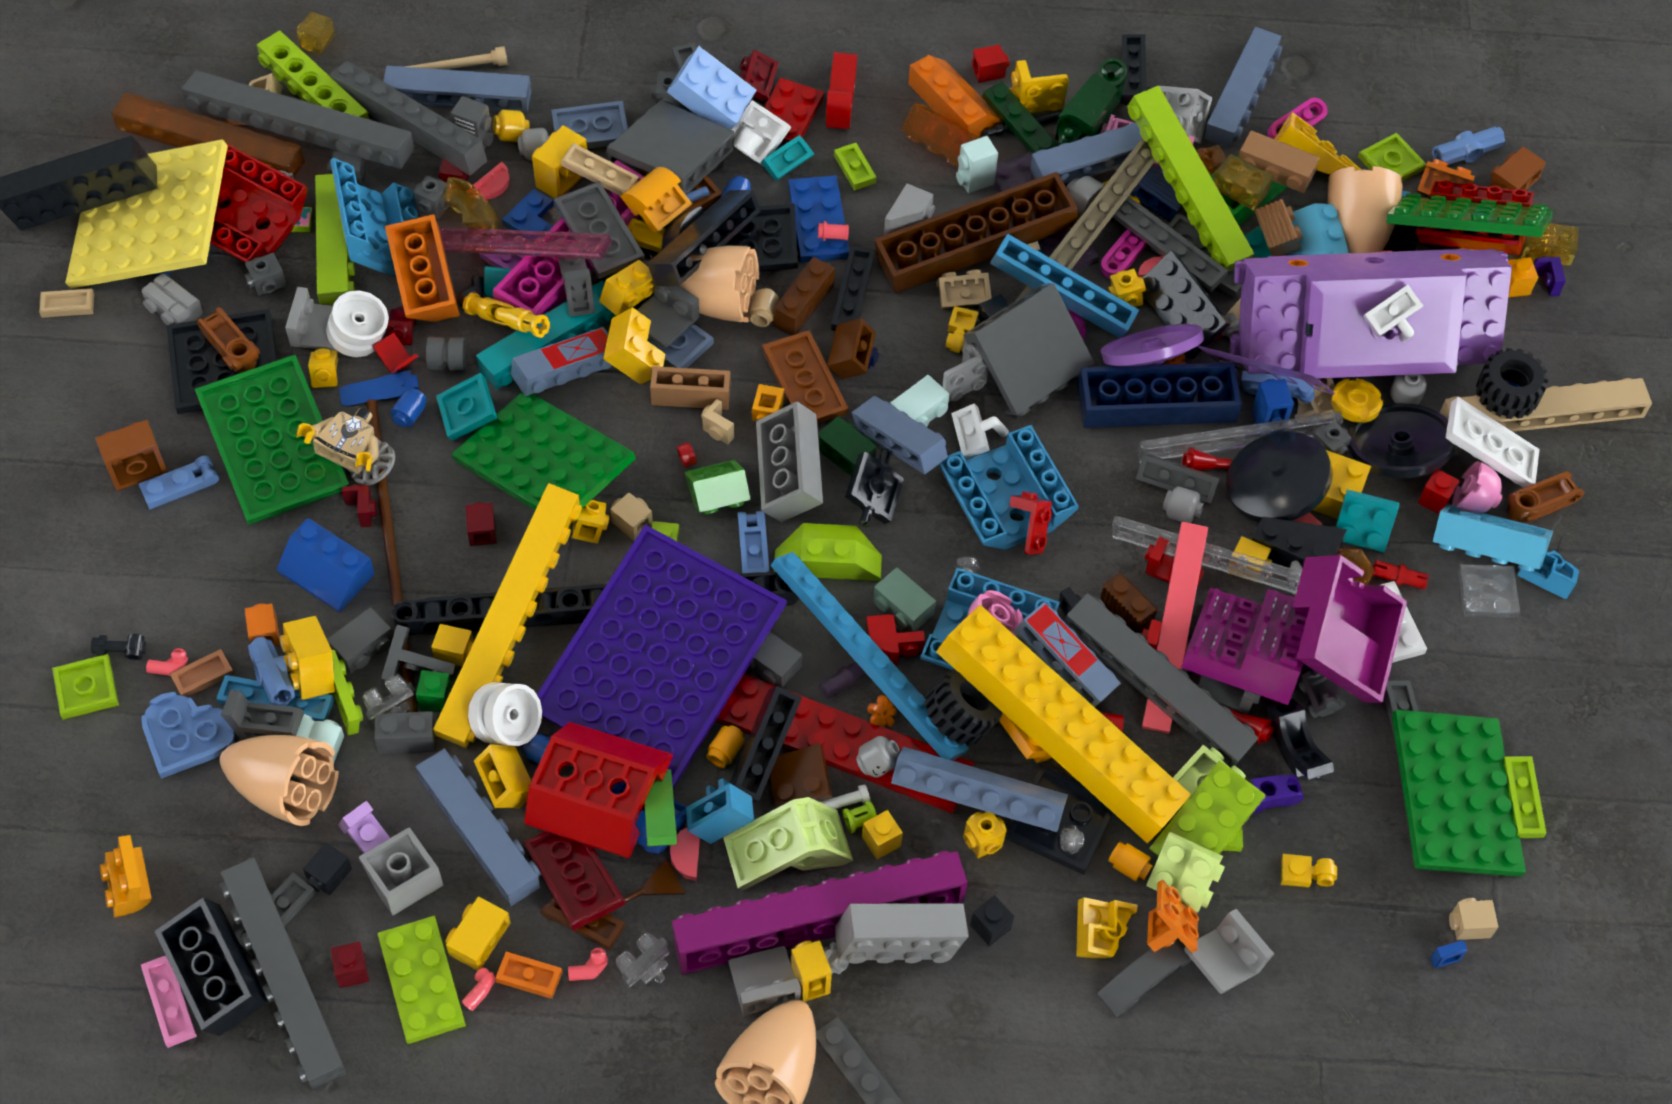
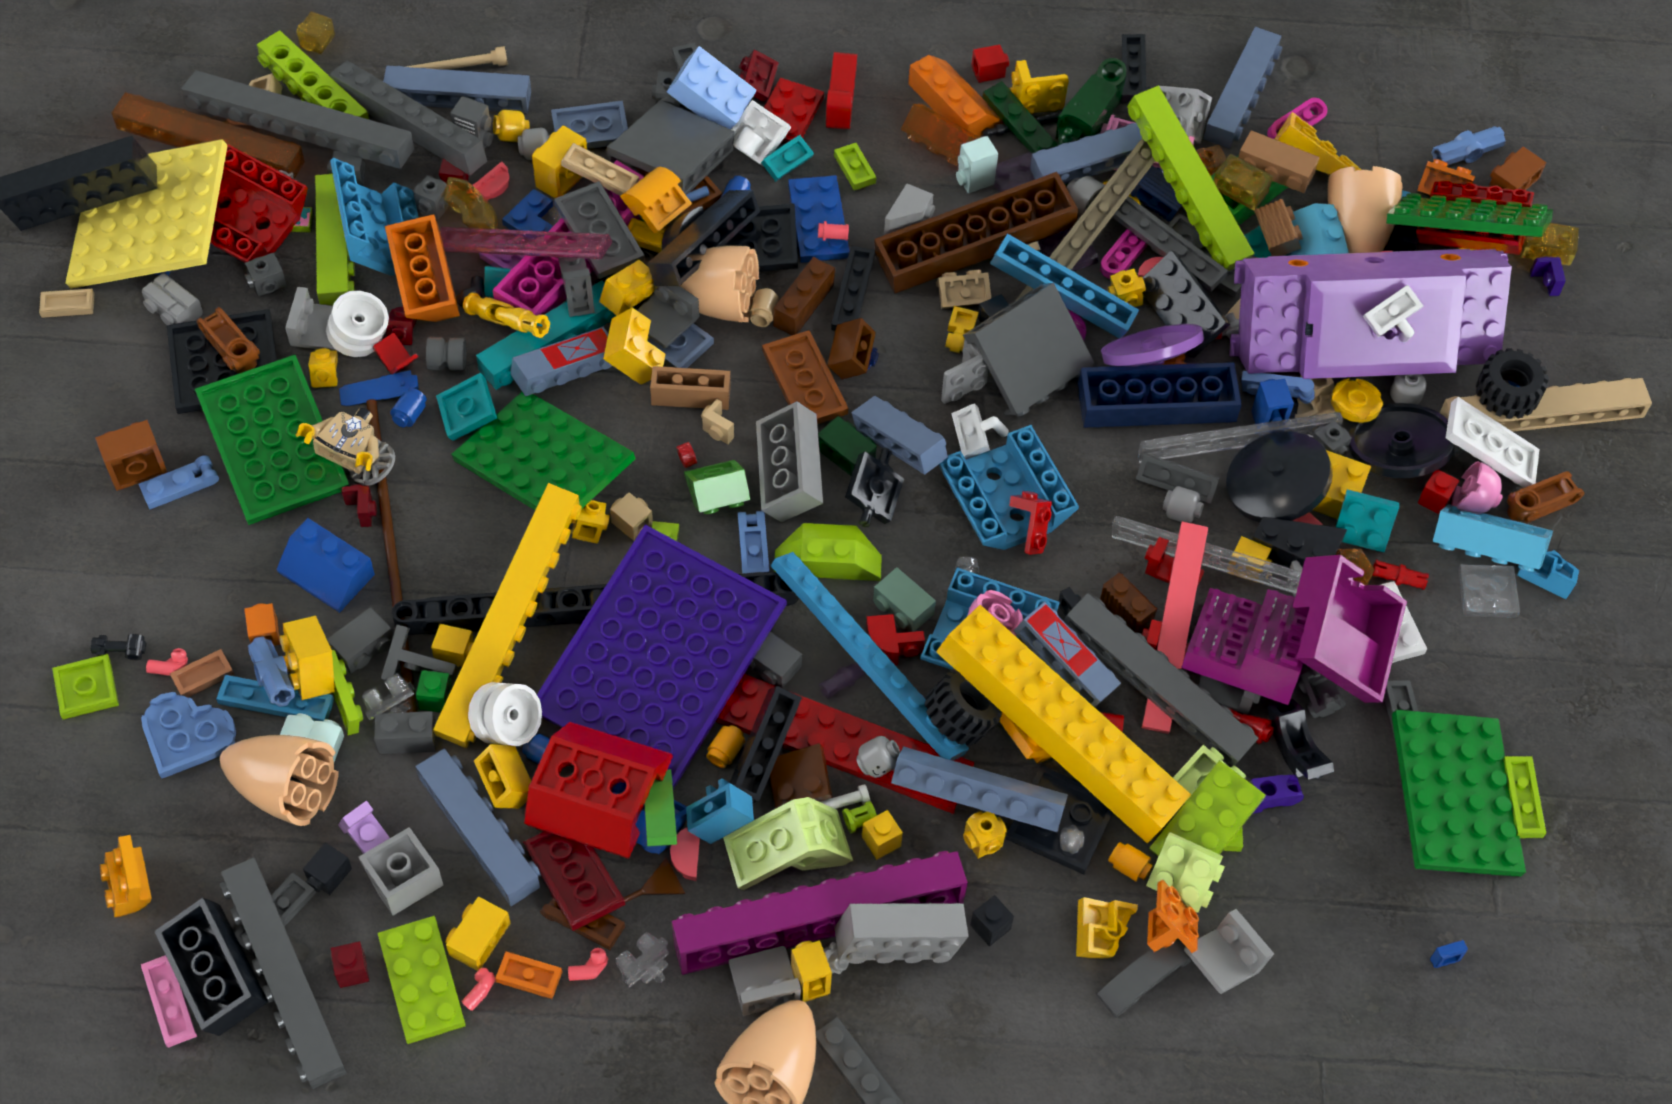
(258, 718): dark grey bracket -> none
(481, 524): dark red brick -> none
(767, 401): light orange brick -> none
(882, 712): orange plant -> none
(923, 401): light aqua brick -> none
(1202, 461): red cone -> none
(1272, 369): medium lavender piece -> none
(1298, 871): yellow plate -> none
(1394, 155): lime tile -> none
(1473, 919): tan brick -> none
(1522, 277): light orange brick -> none

